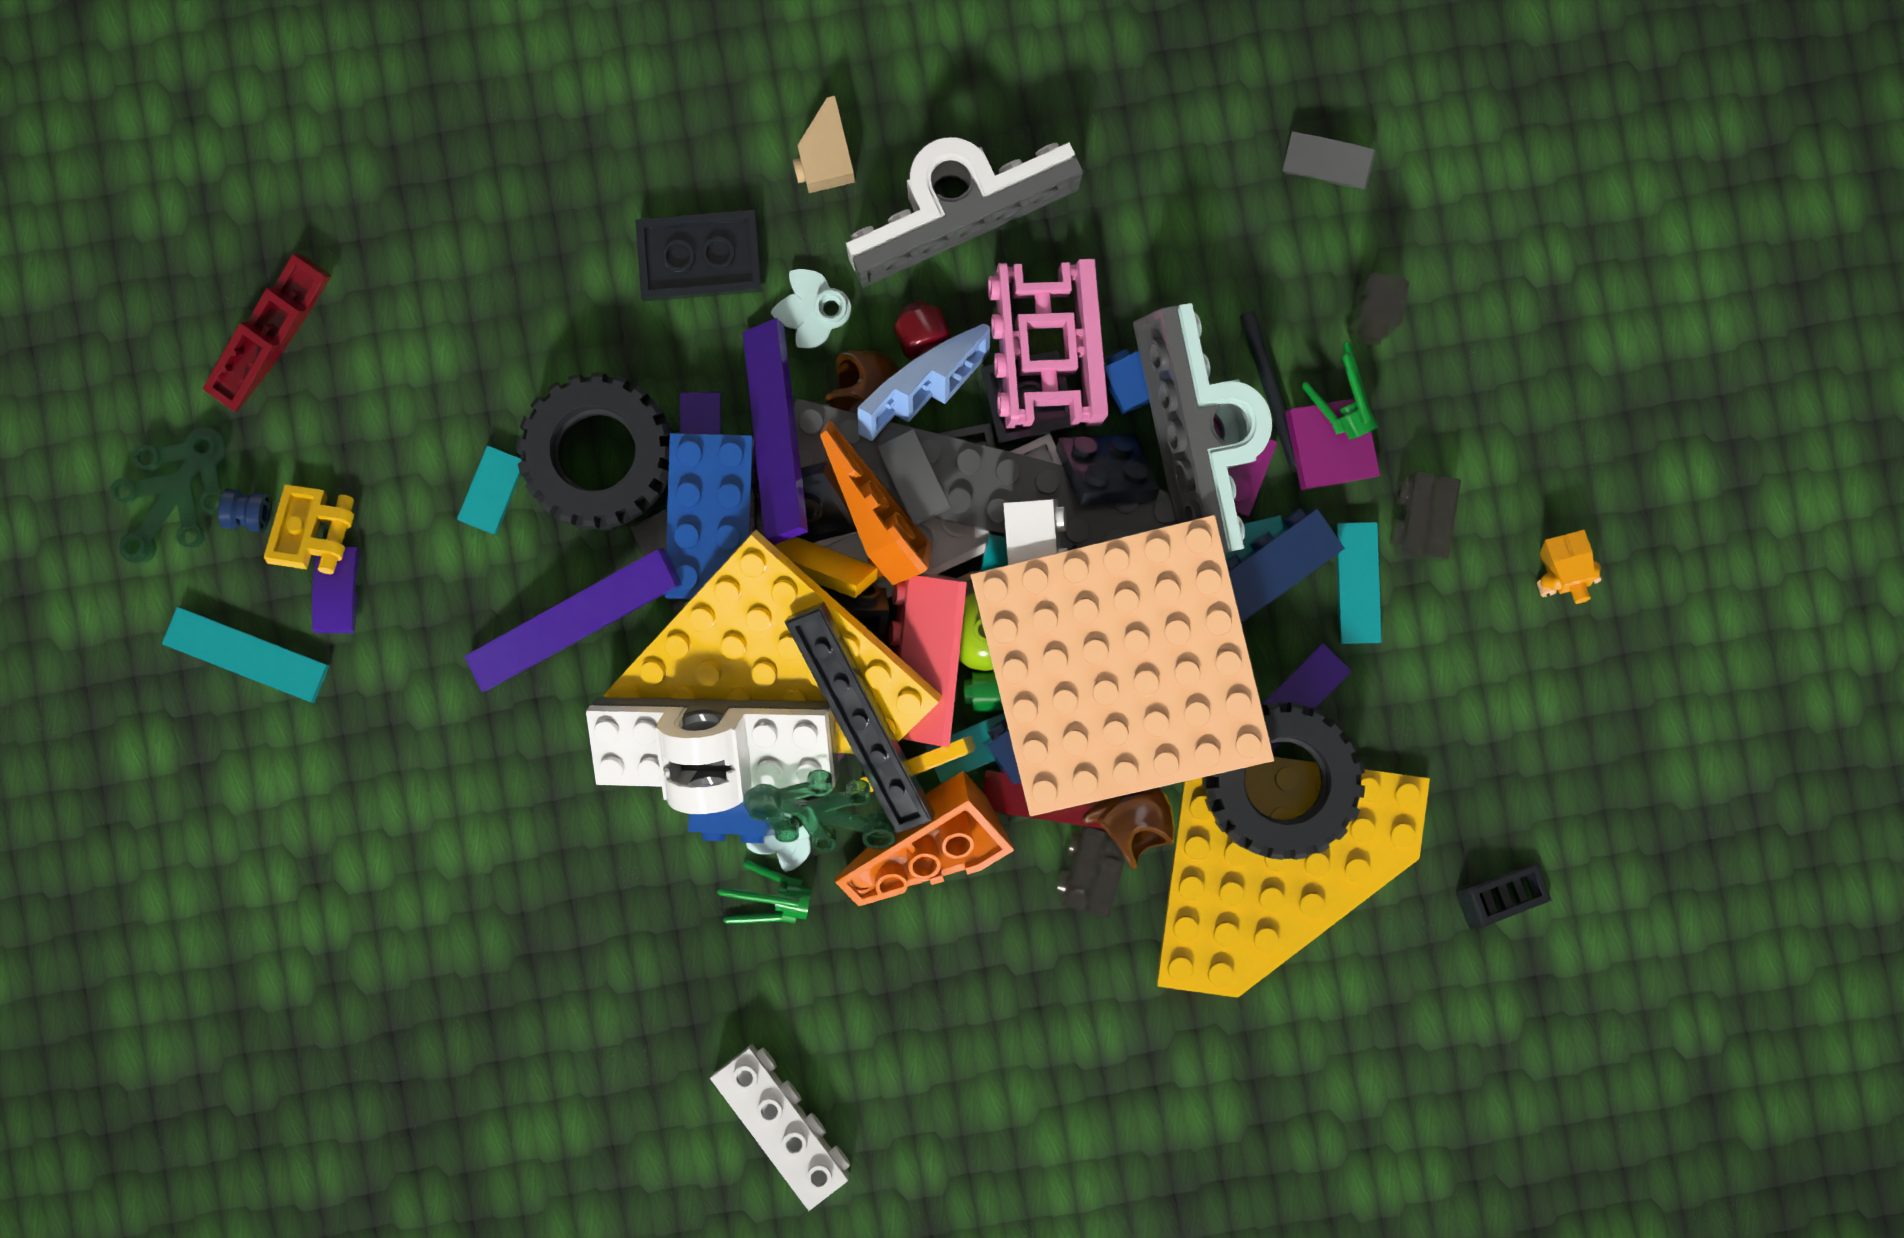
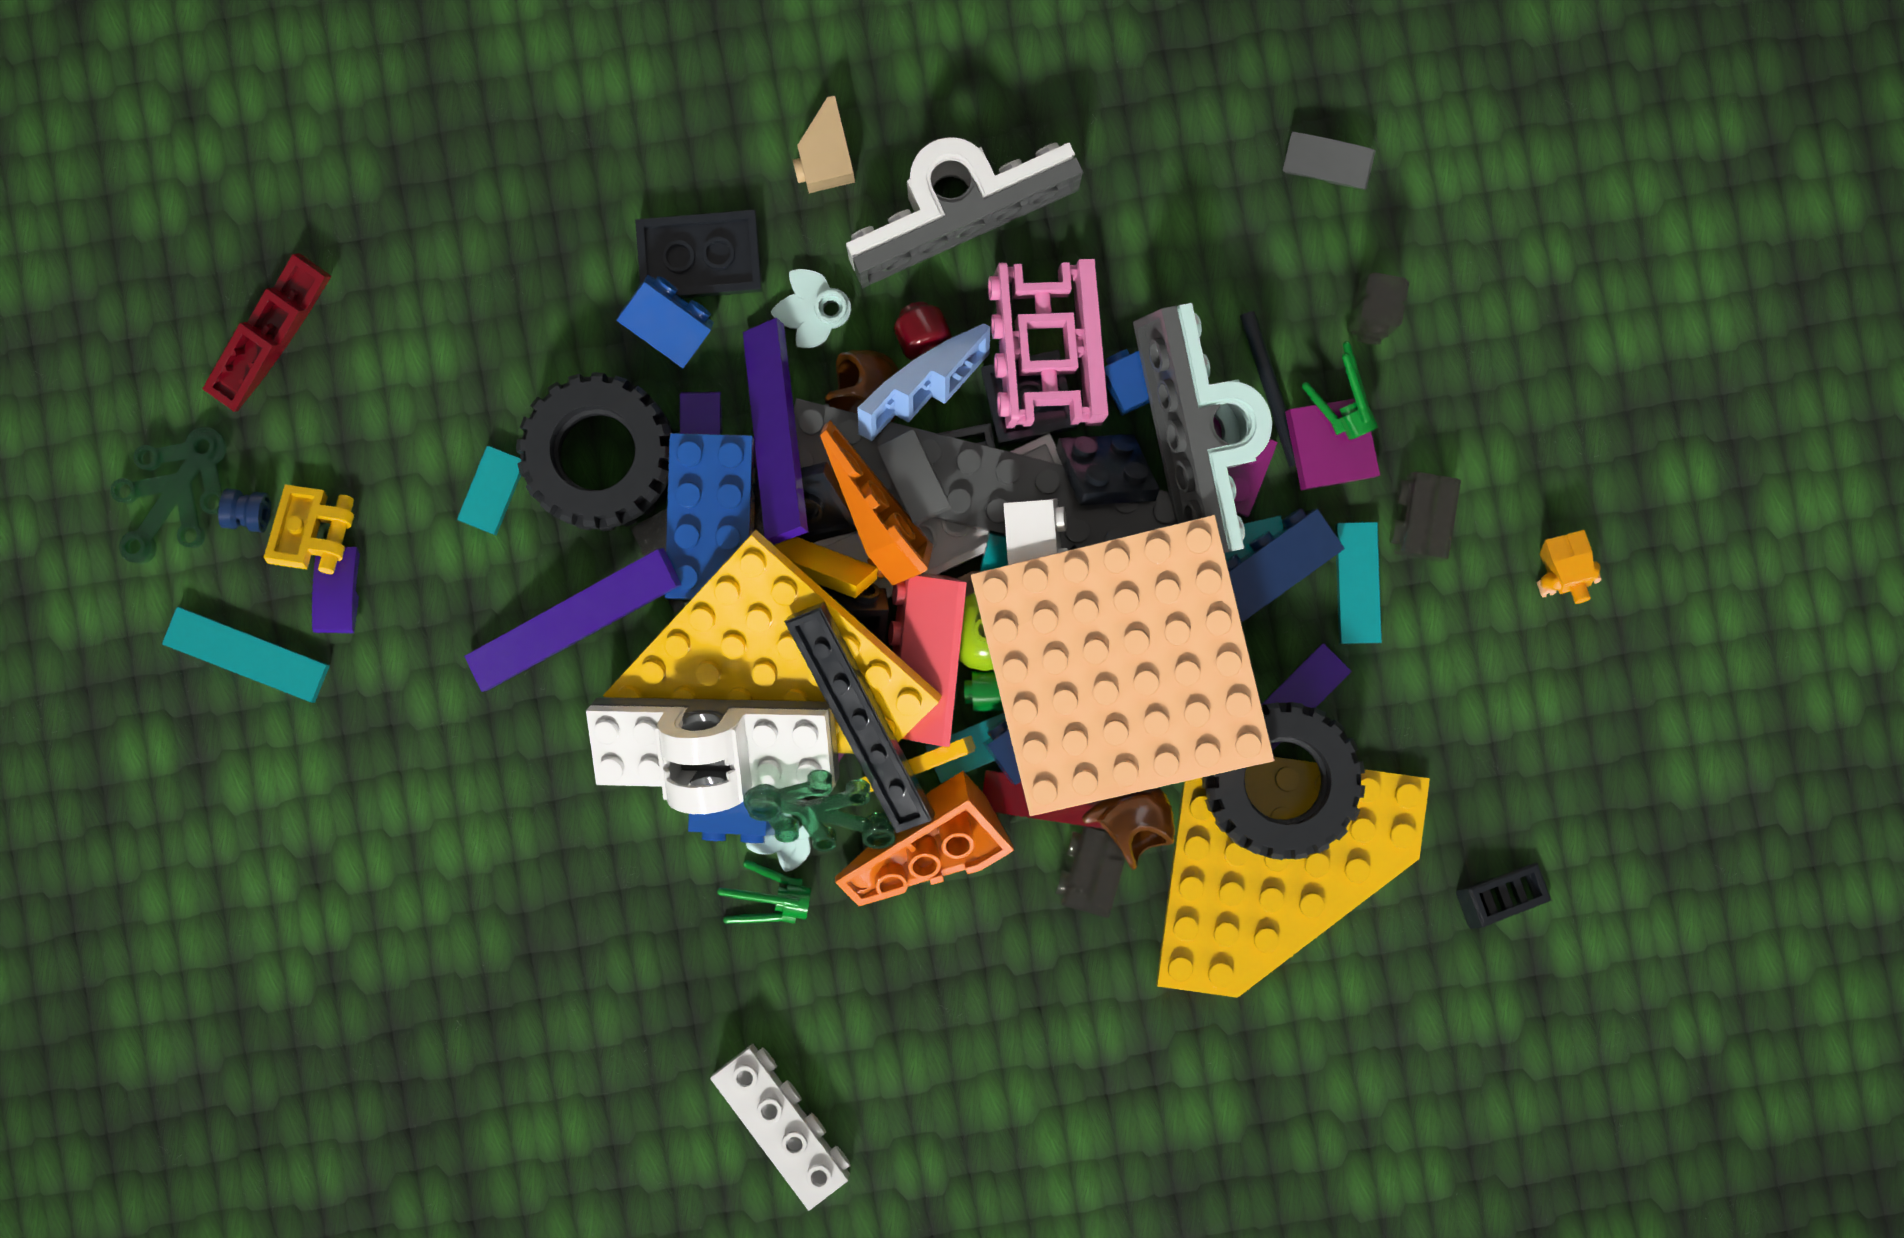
(666, 320): none -> blue brick

